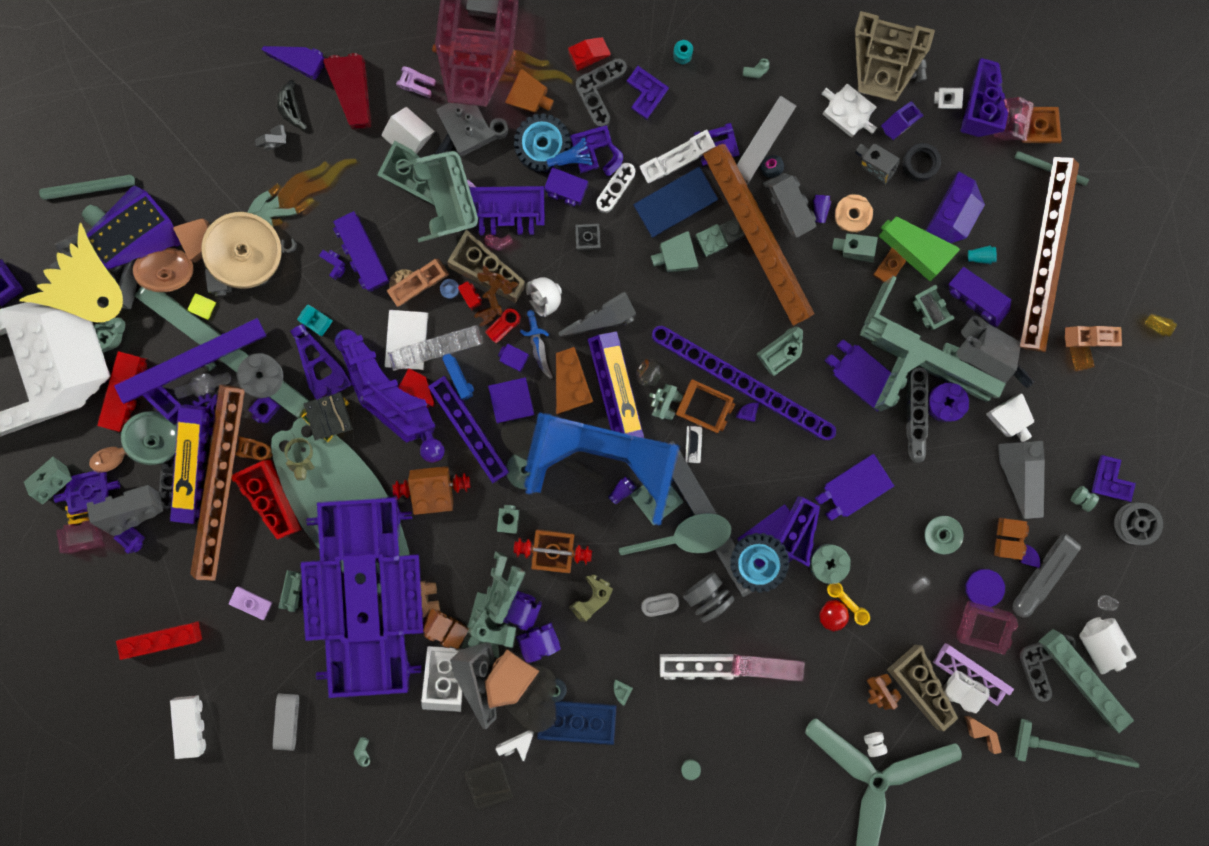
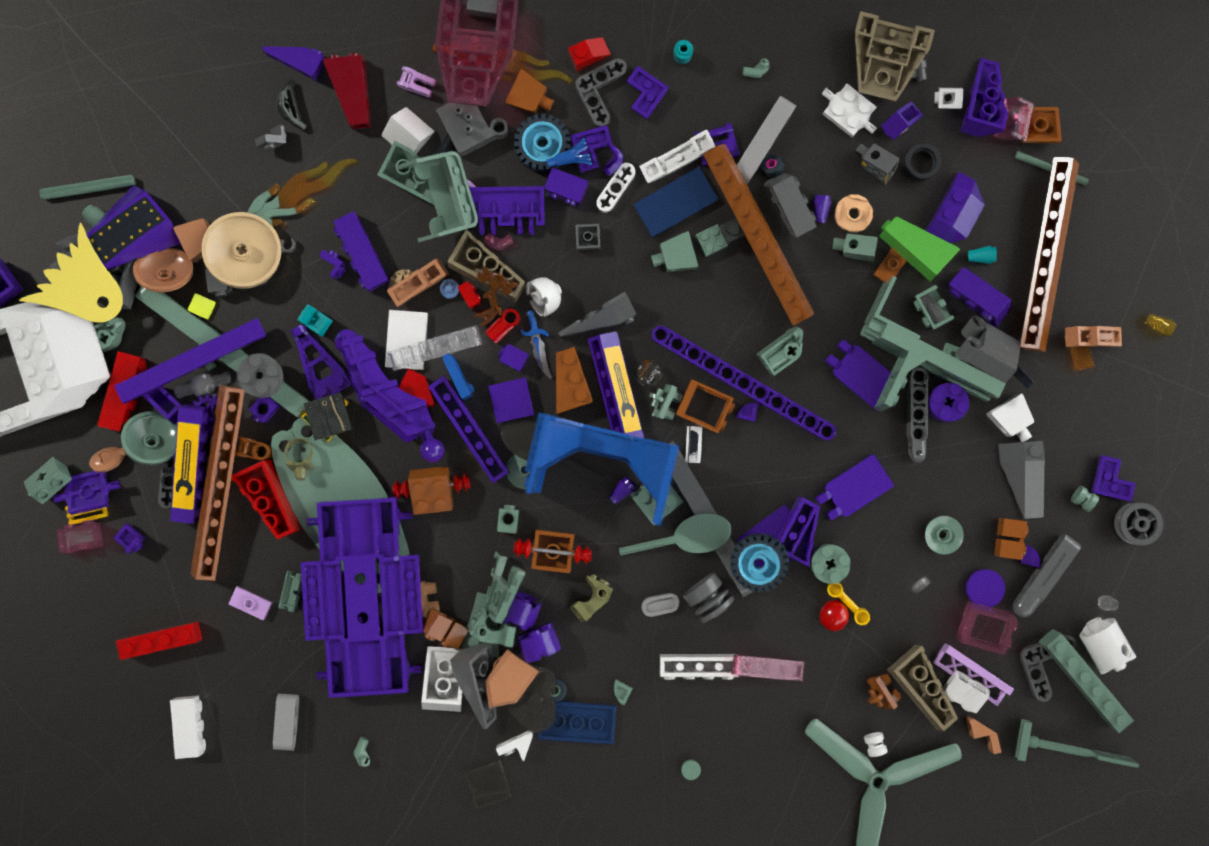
(125, 511): dark grey wedge -> none

